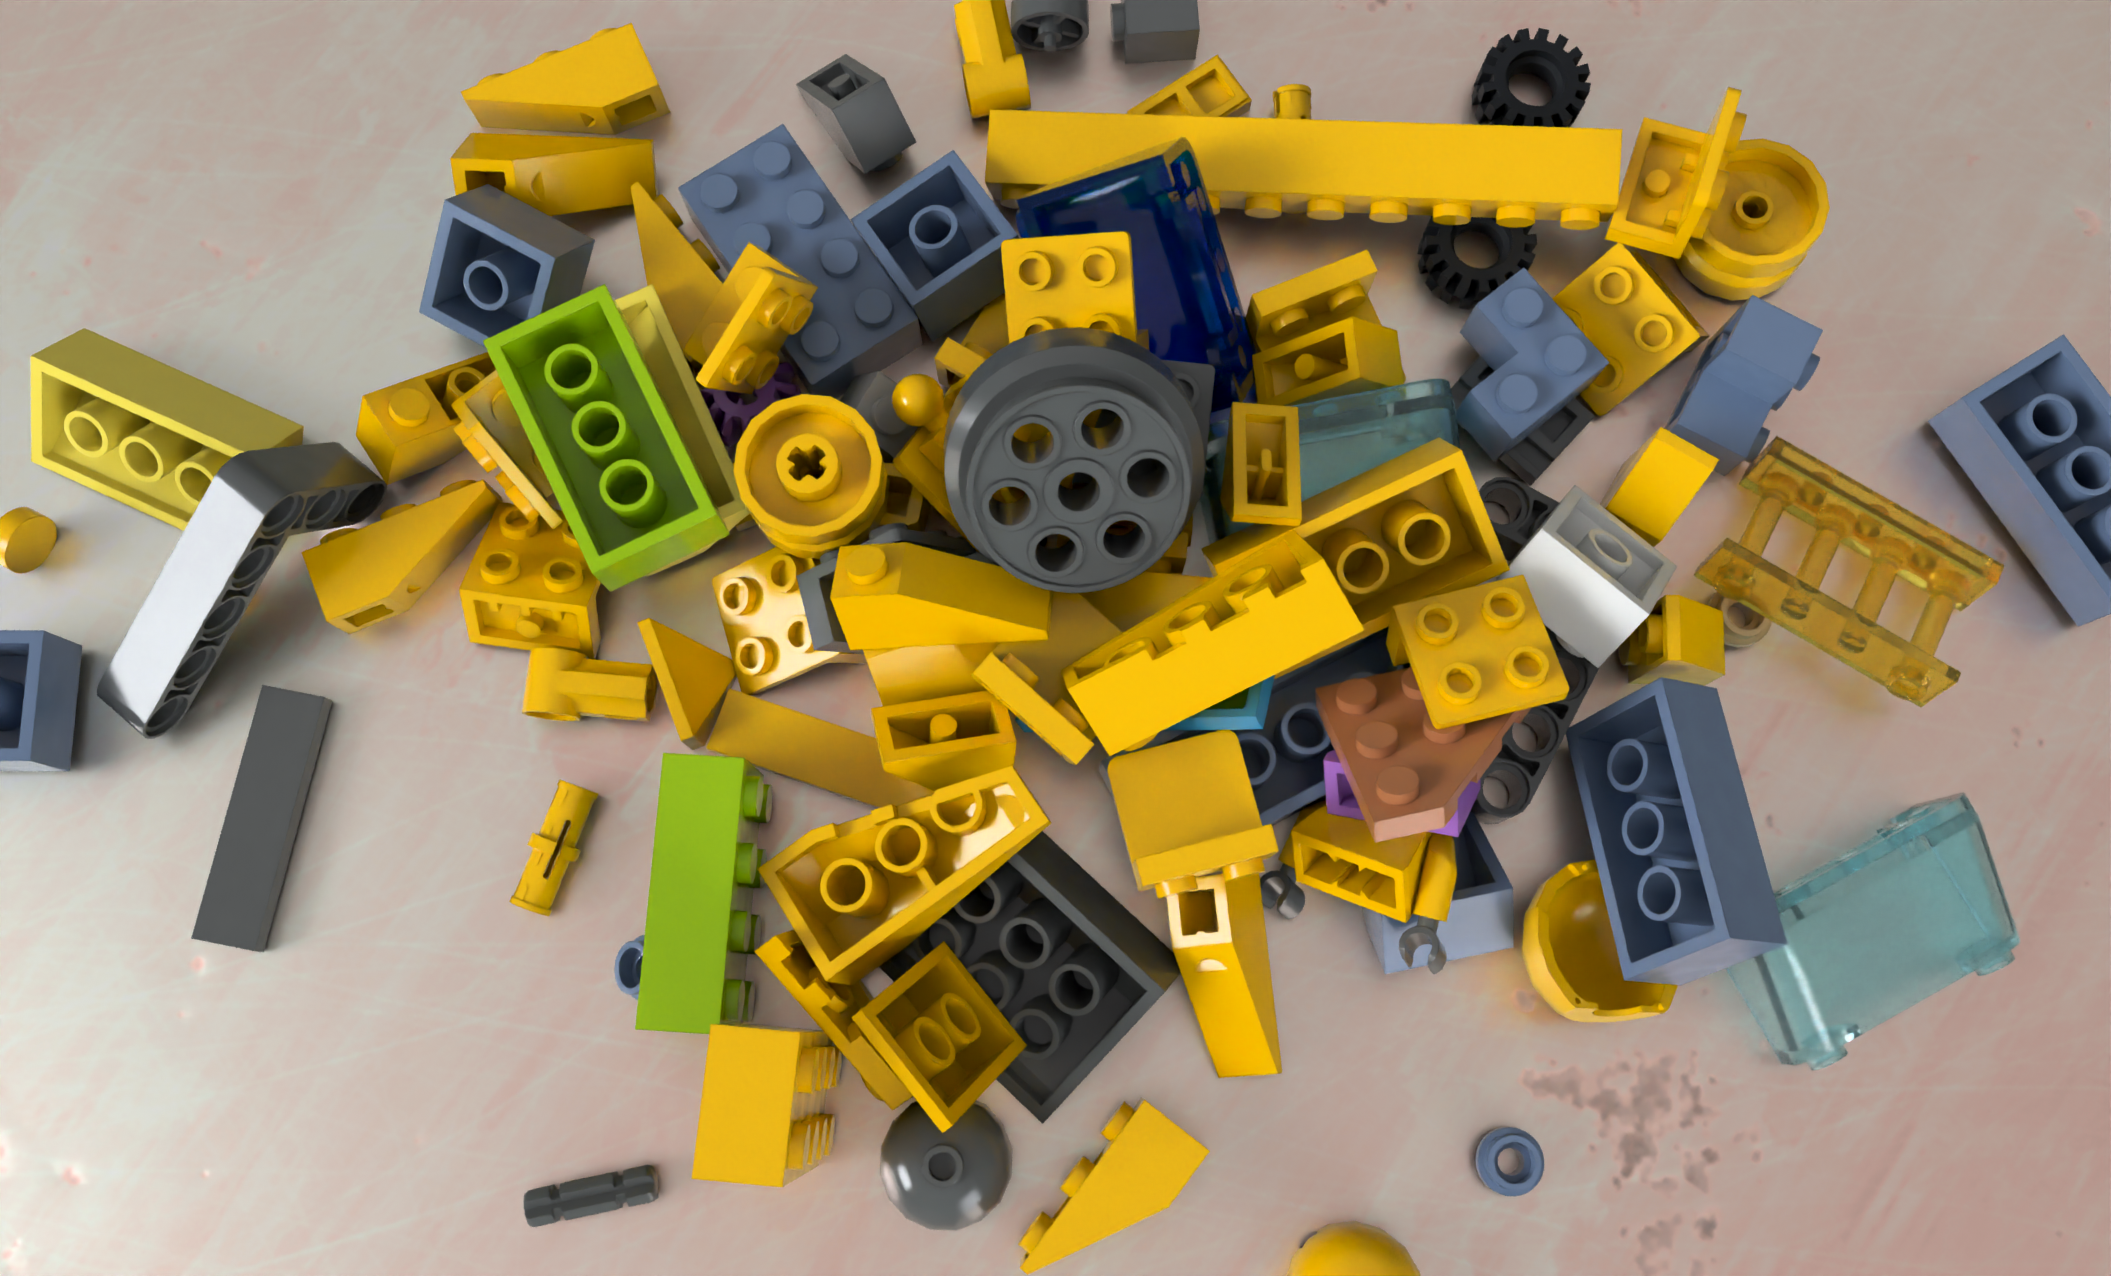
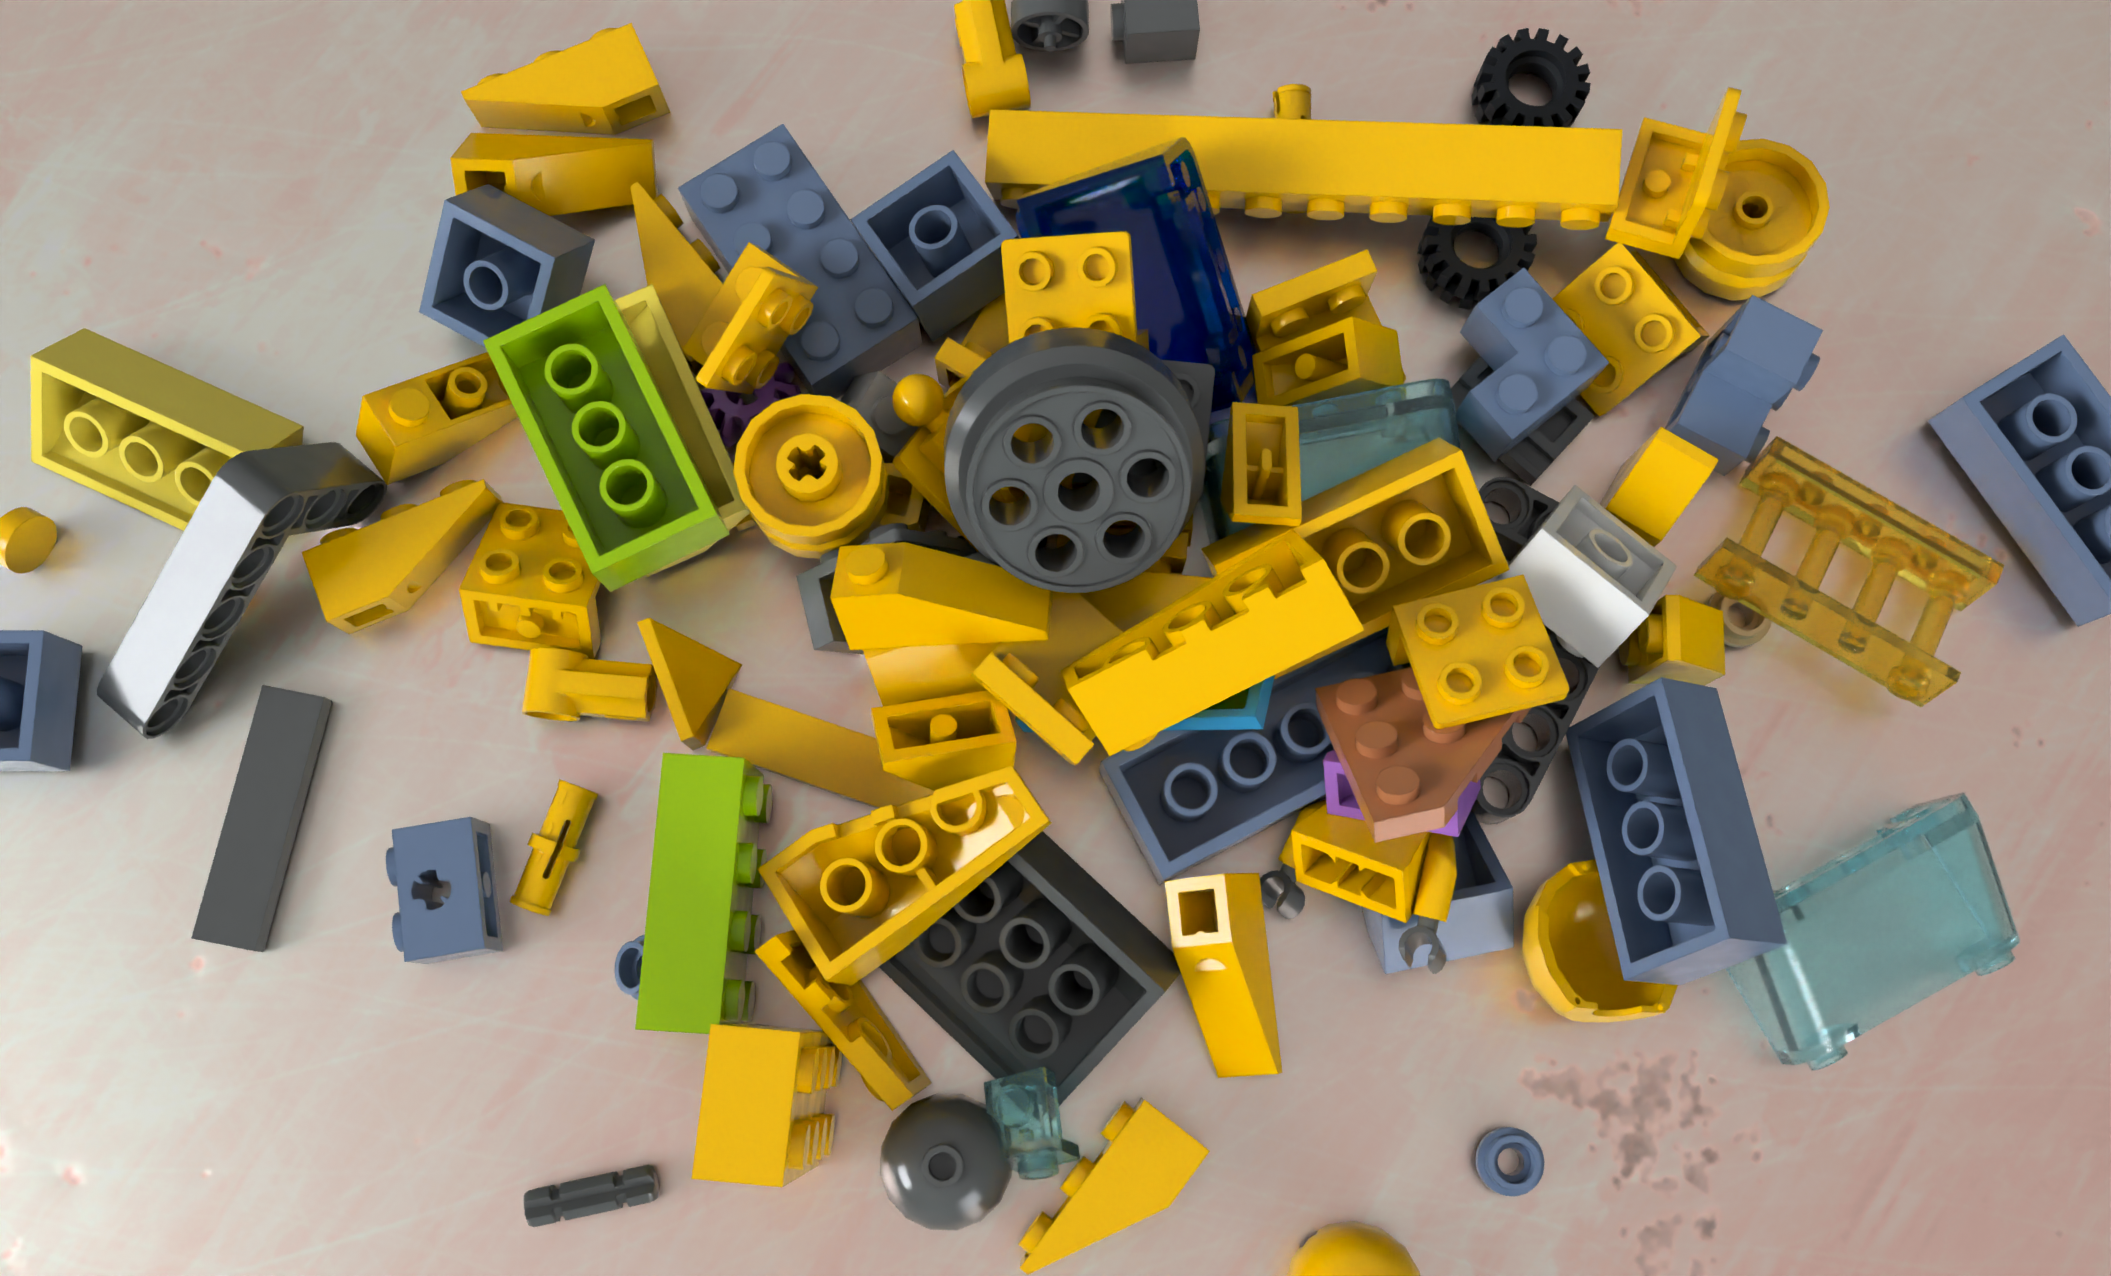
(469, 918): none -> sand blue brick
(497, 438): yellow bracket -> none
(768, 621): yellow bracket -> none
(858, 113): dark grey slope -> none
(940, 1035): yellow slope -> none
(1029, 1123): none -> clear light blue bracket
(1189, 813): yellow bracket -> none
(1201, 92): yellow tile -> none

